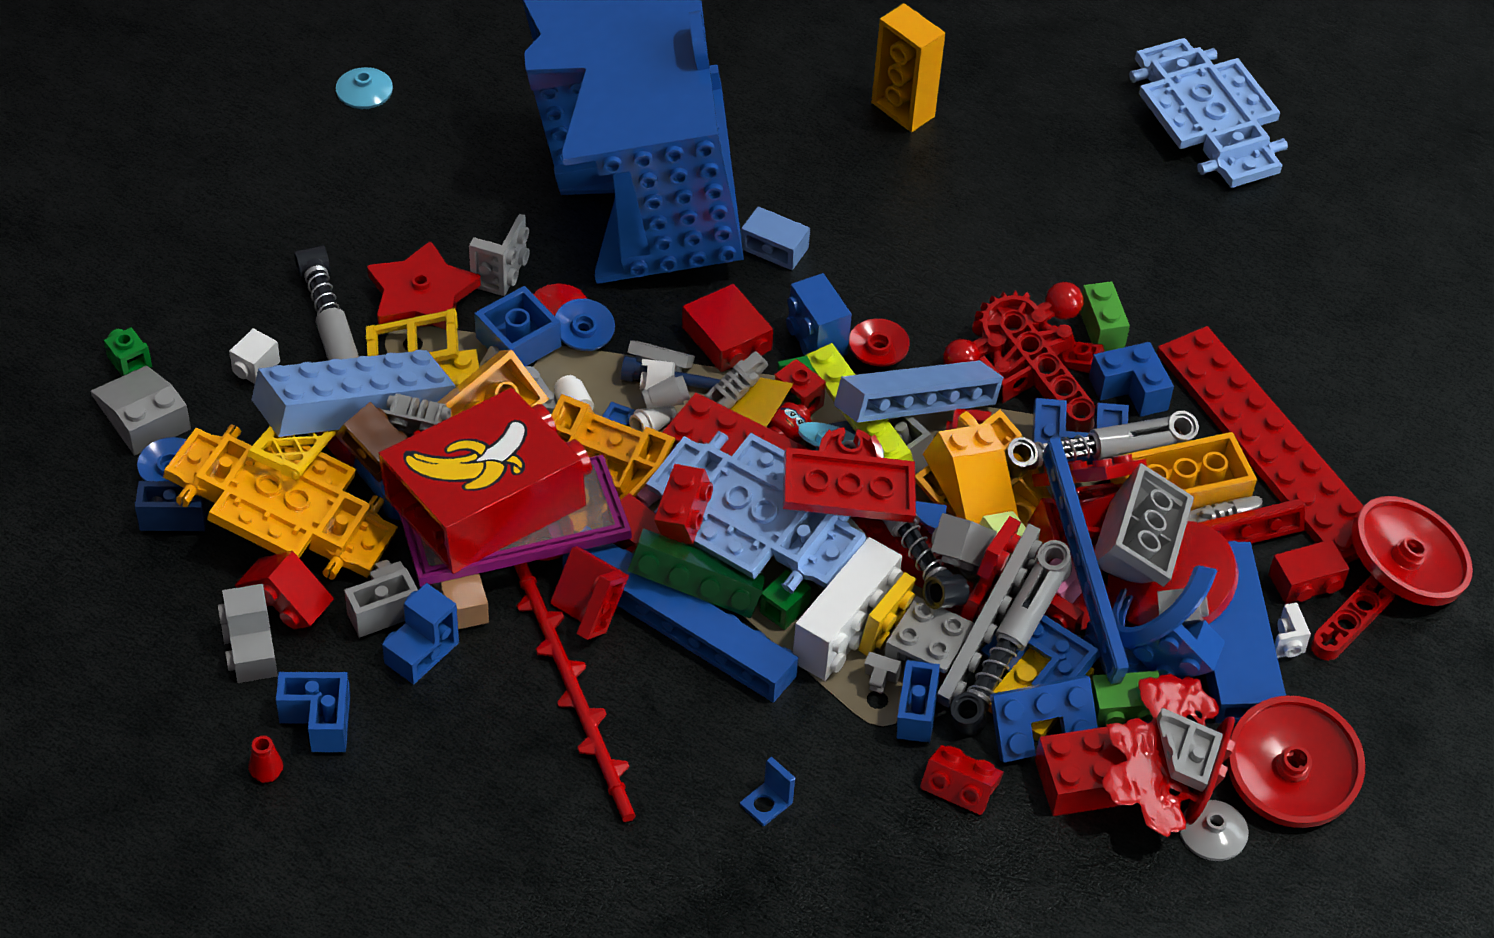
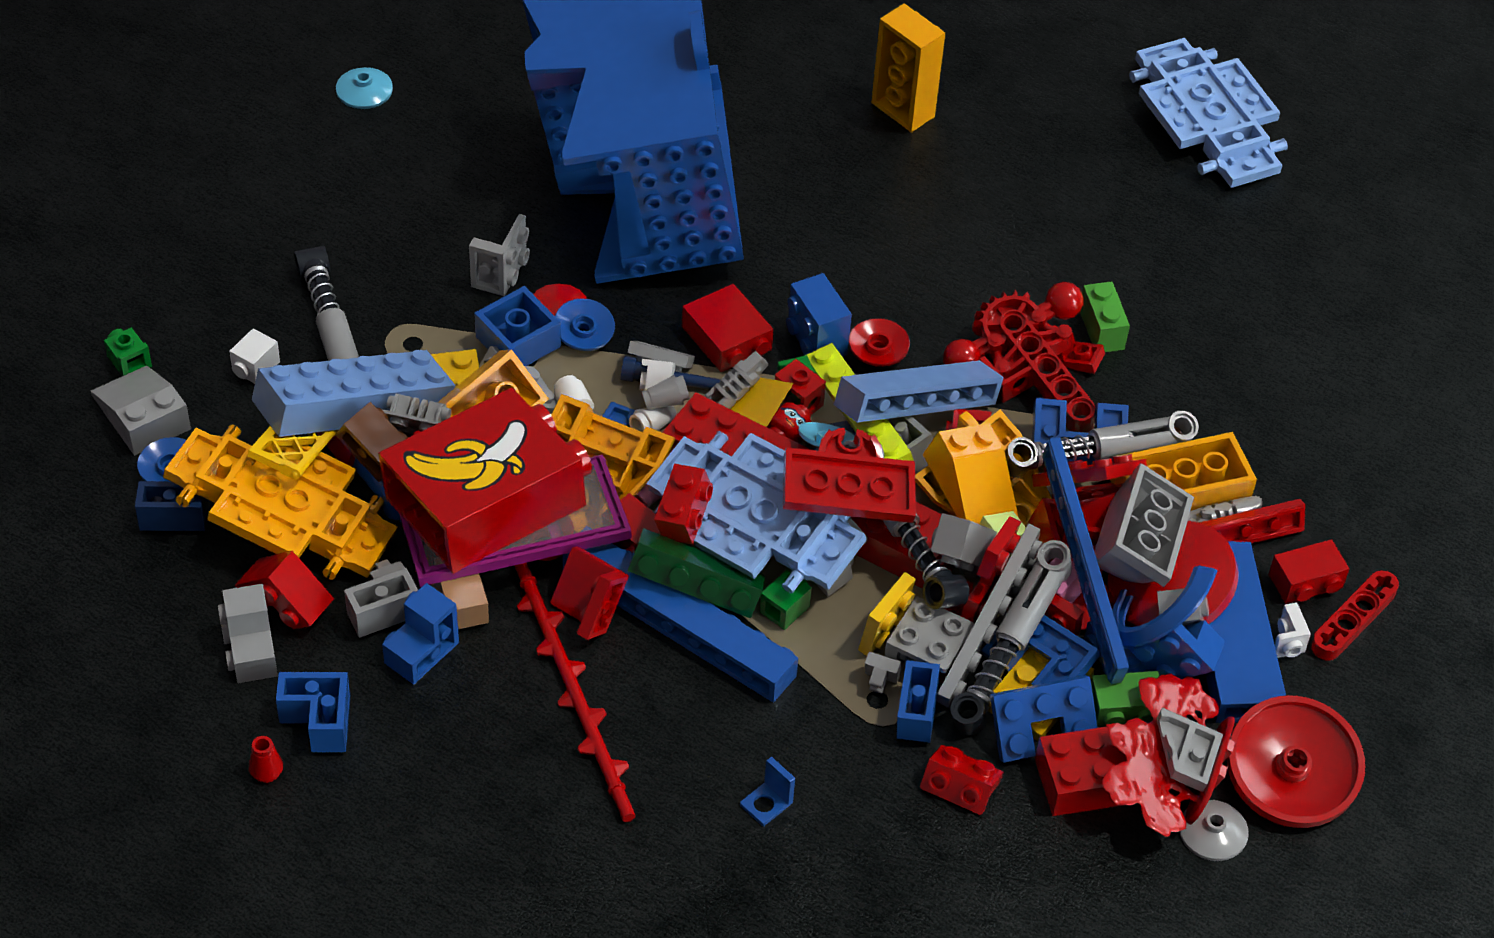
(411, 324): yellow window -> none
(420, 286): red plate -> none
(775, 238): medium blue brick -> none
(841, 611): white brick -> none
(930, 514): blue tile -> none
(1133, 372): blue brick -> none
(1265, 436): red plate -> none
(1412, 551): red dish -> none

